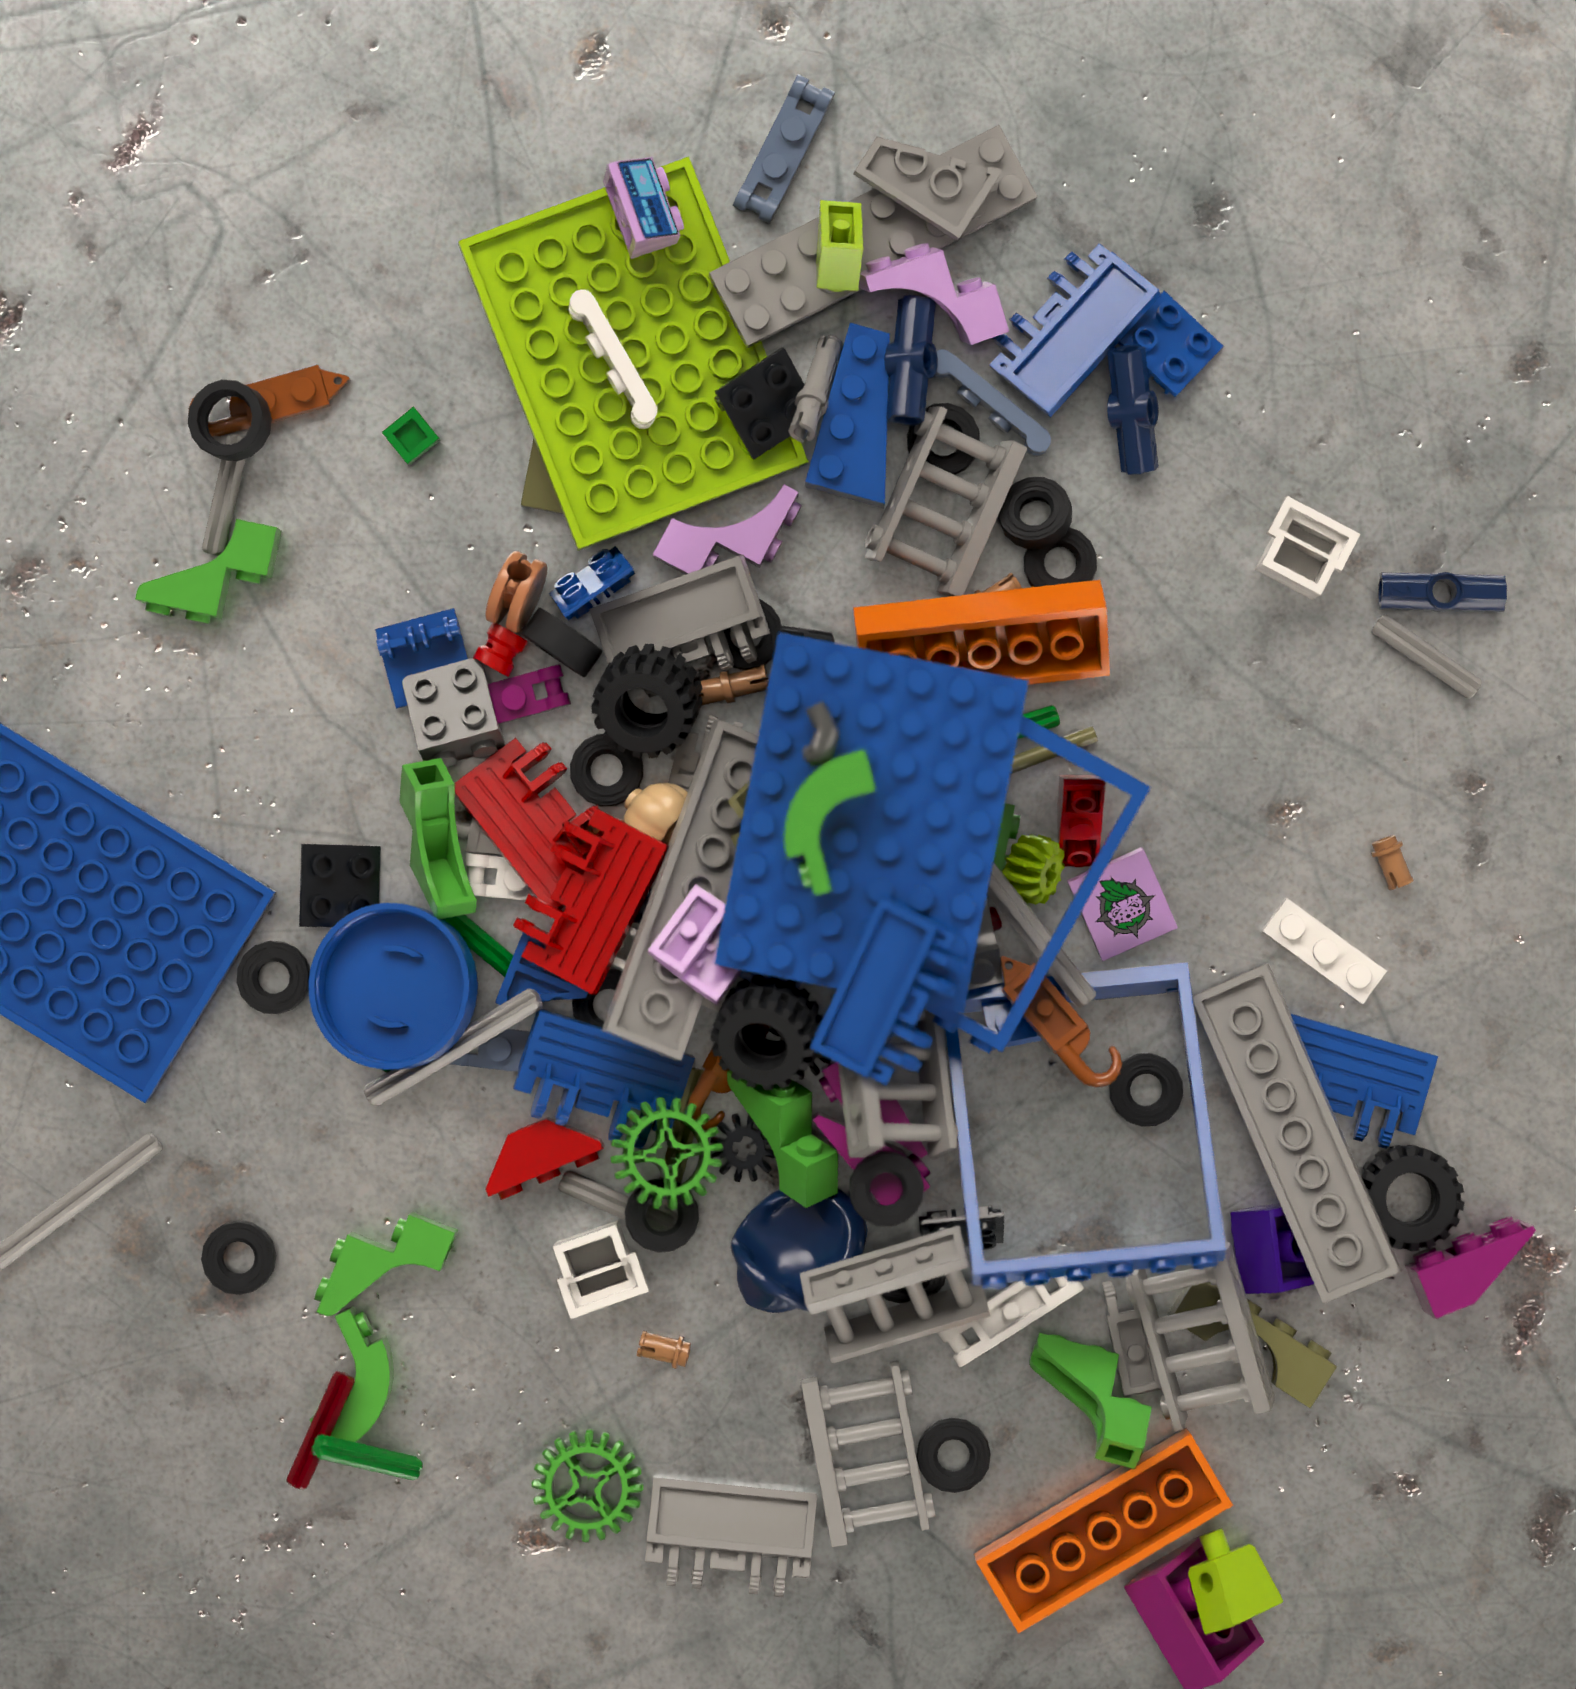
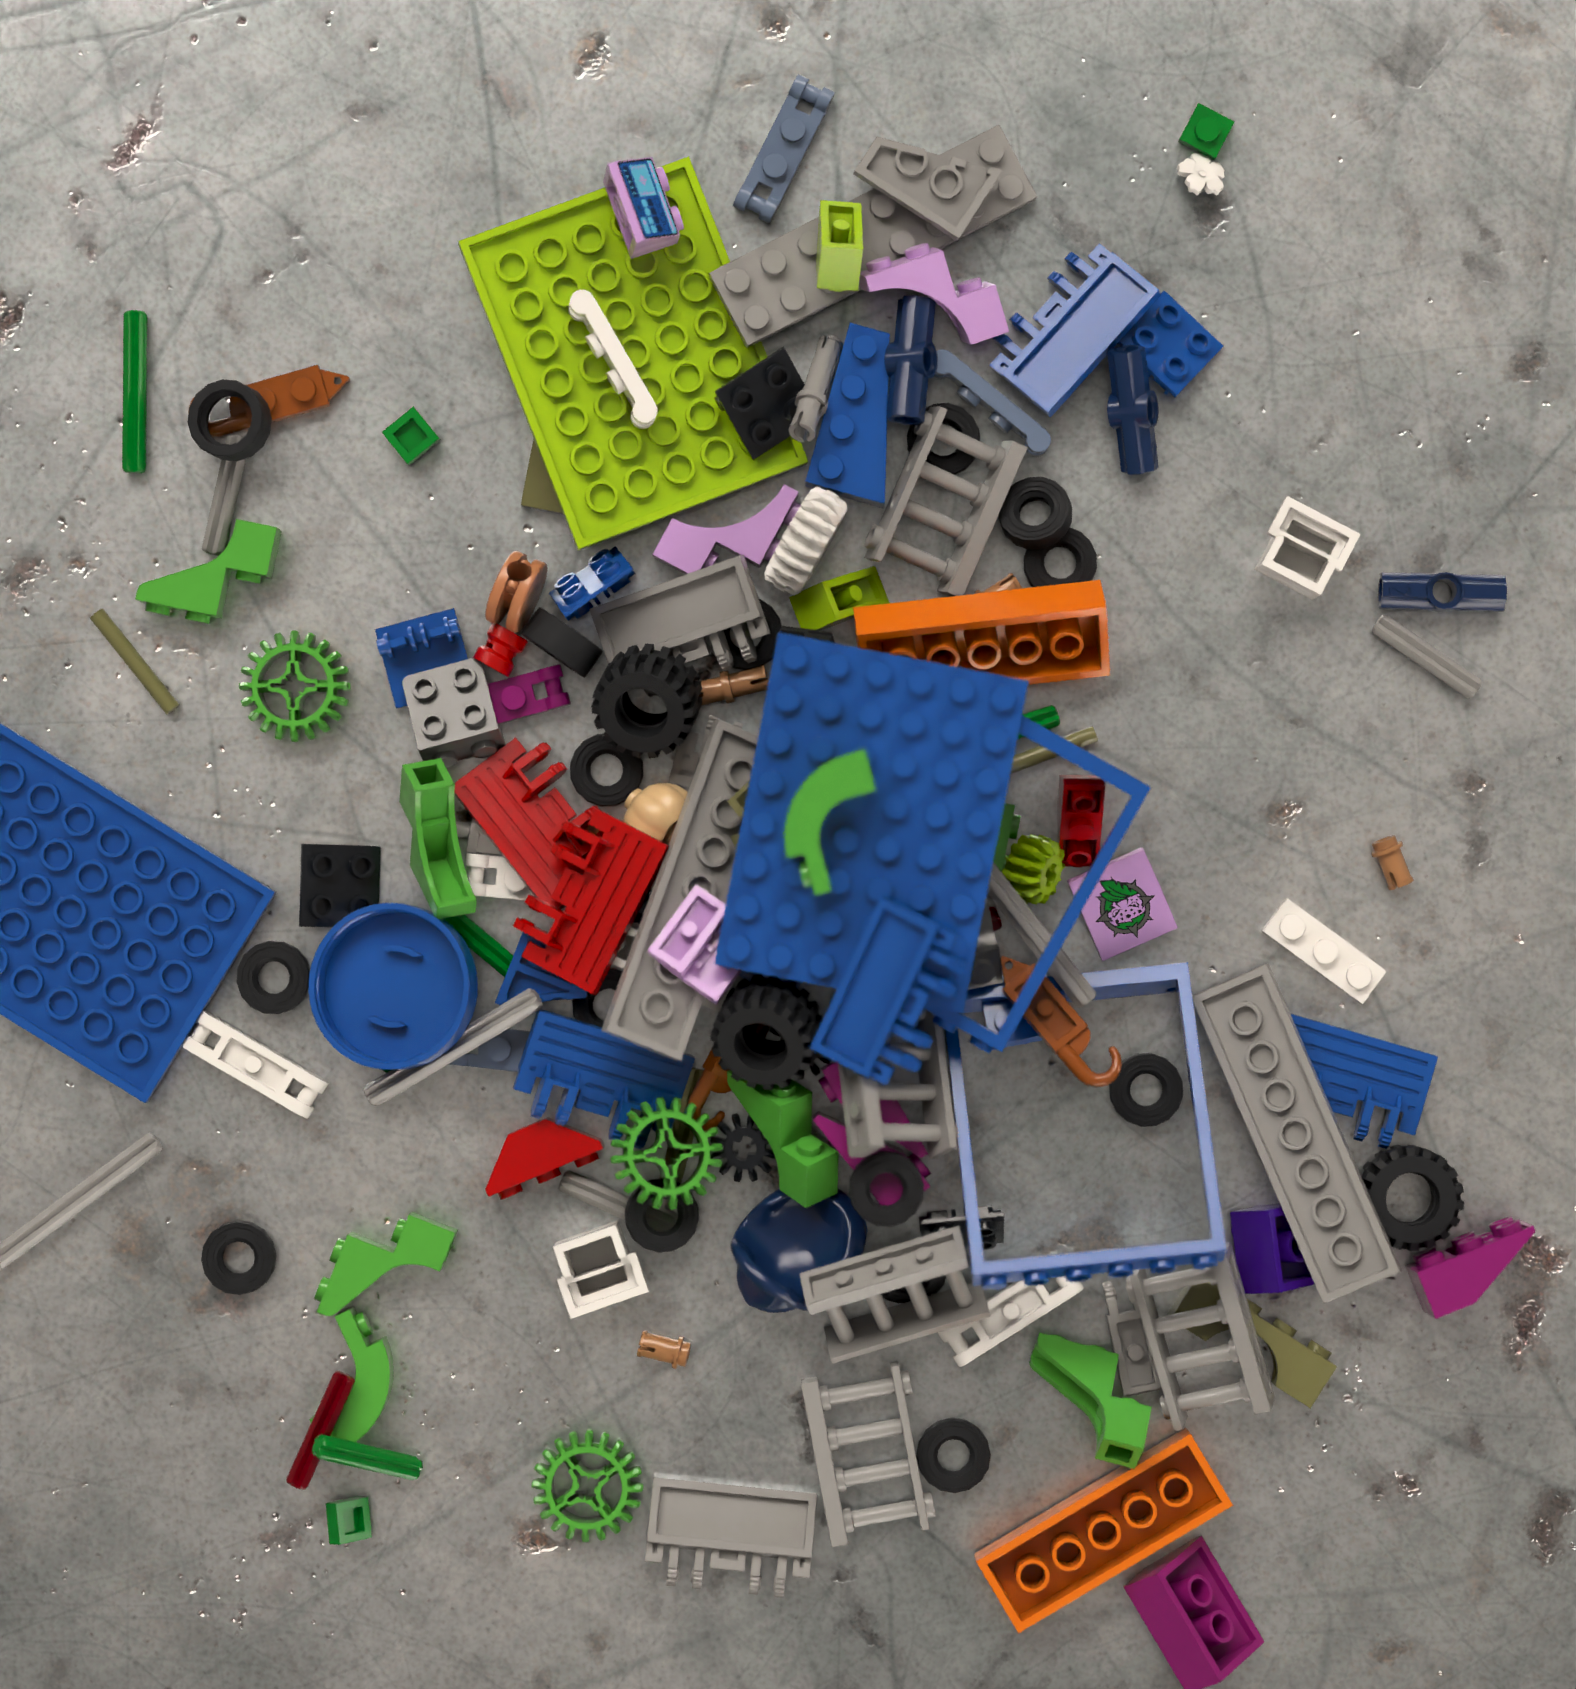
(134, 391): none -> green axle
(134, 661): none -> olive bar
(254, 1064): none -> white plate
(294, 666): none -> bright green gear
(348, 1520): none -> green plate
(805, 540): none -> white gear
(825, 737): dark grey arm -> none
(834, 599): none -> lime slope
(1202, 174): none -> white plant
(1206, 131): none -> green plate
(1230, 1584): lime torso -> none

